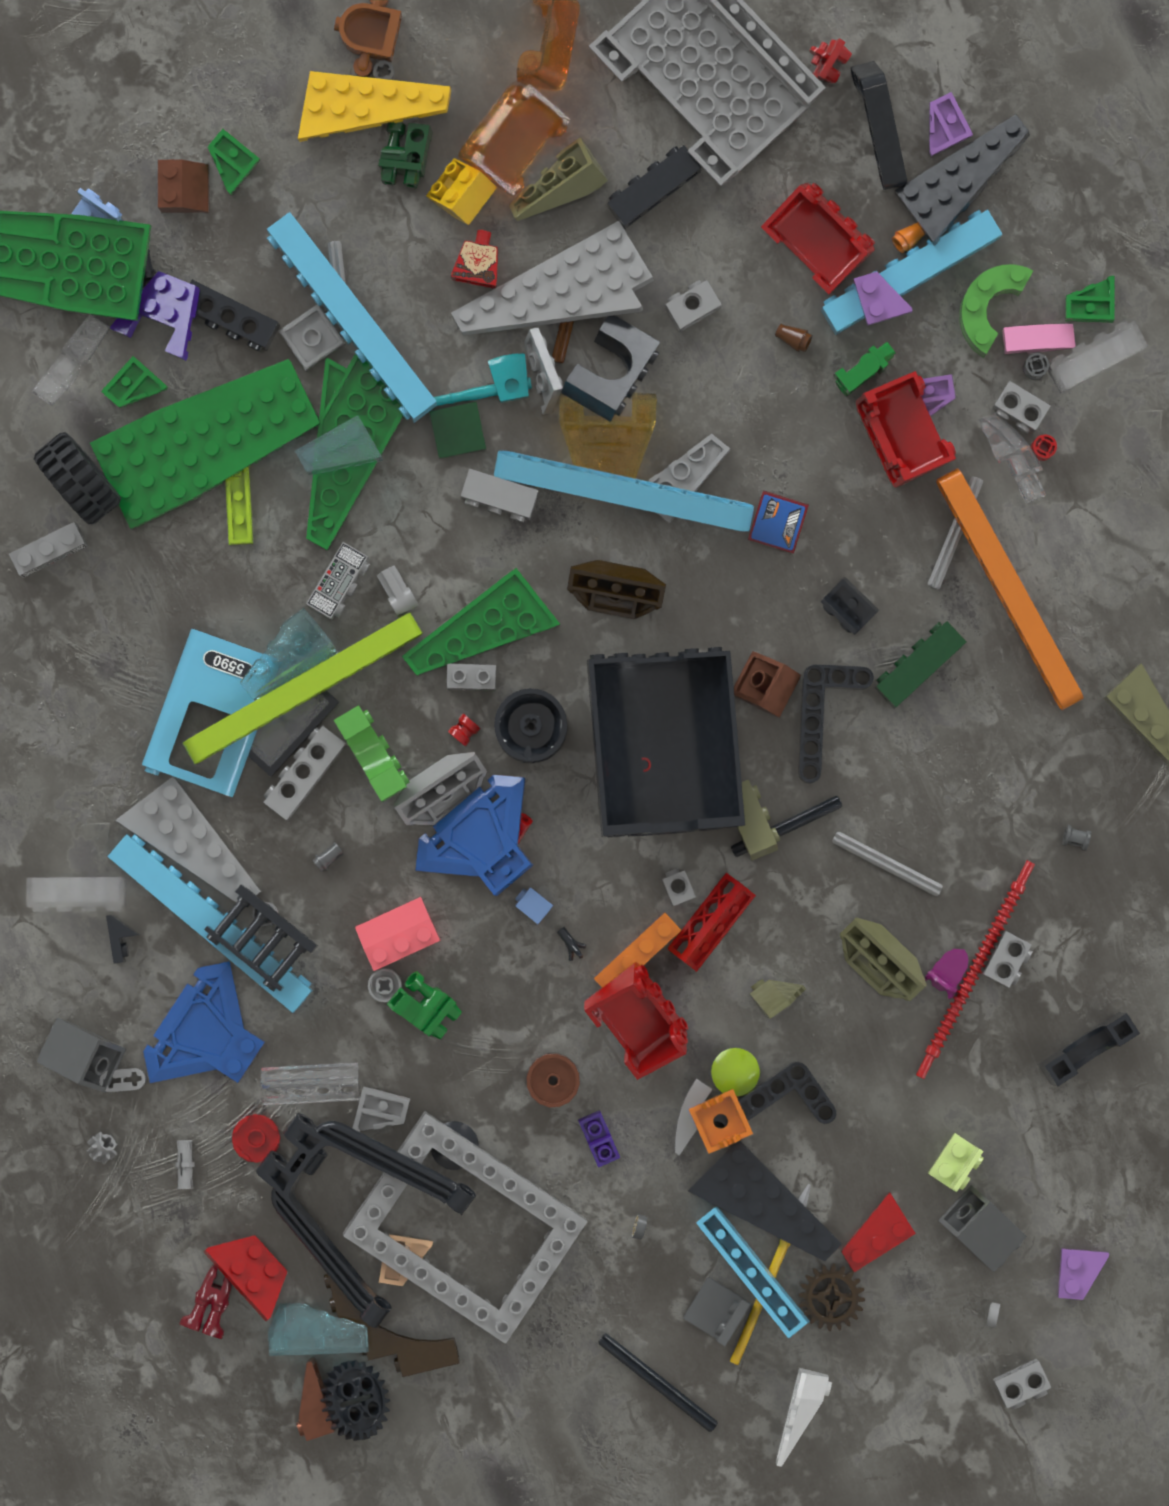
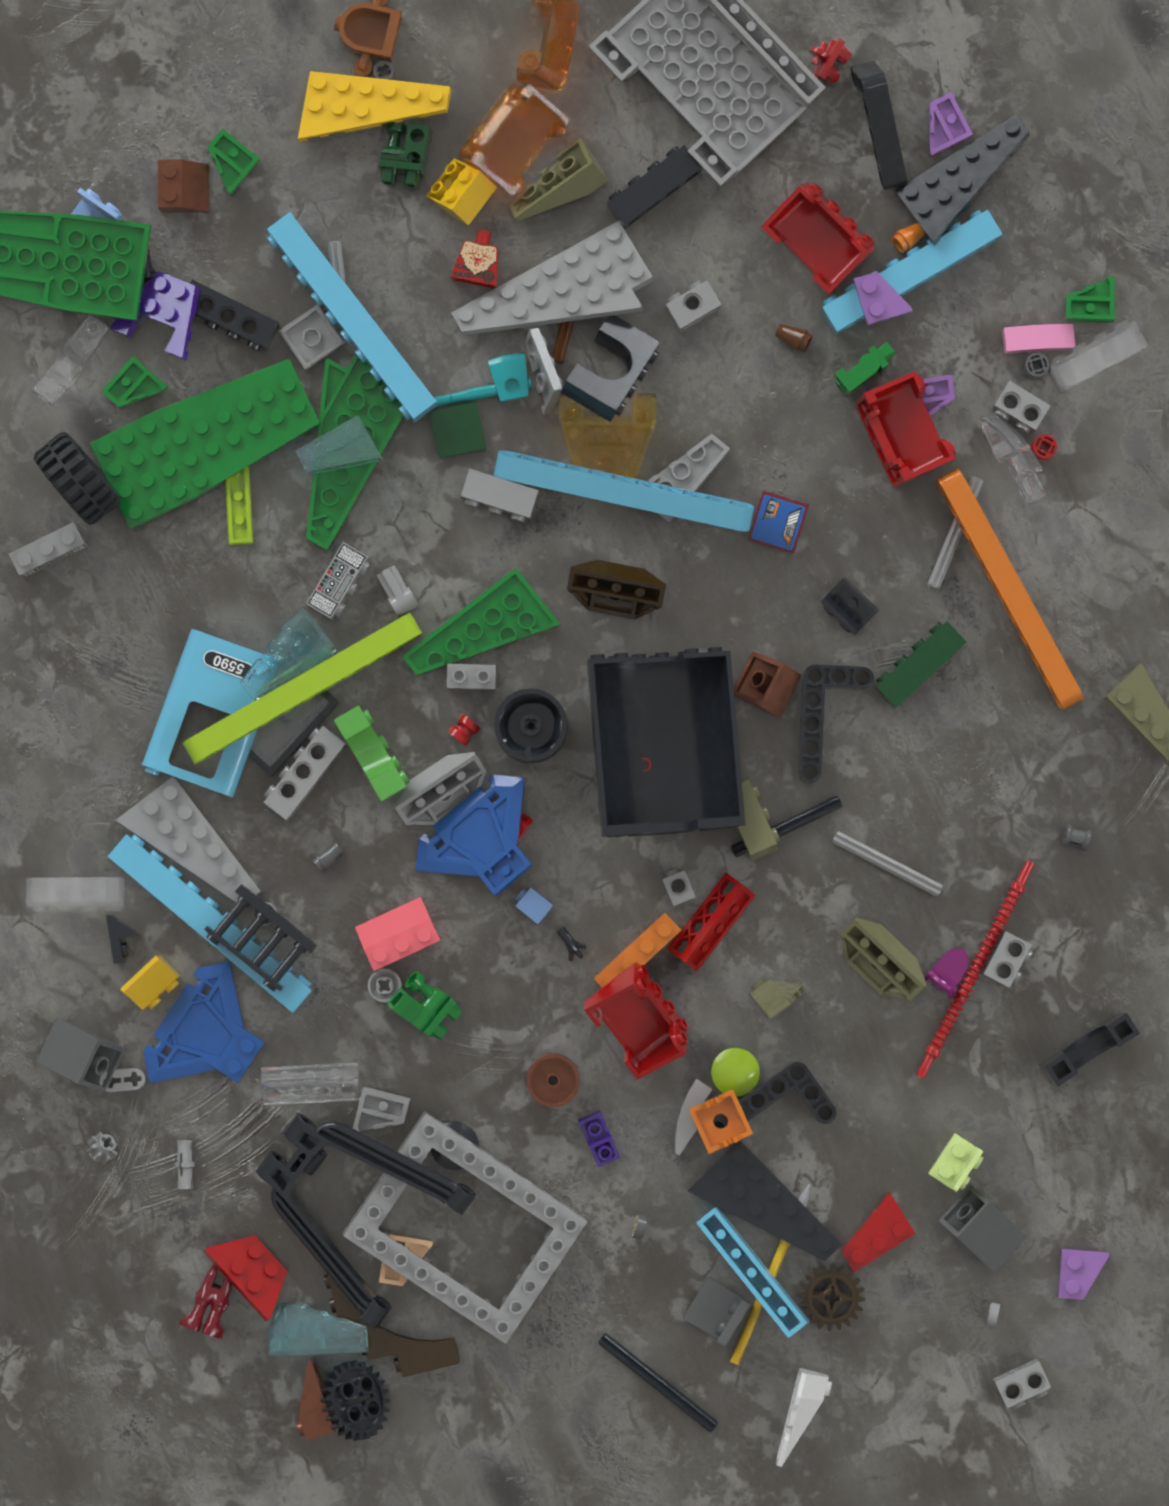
(151, 983): none -> yellow slope
(255, 1137): red tile -> none
(972, 312): bright green brick -> none

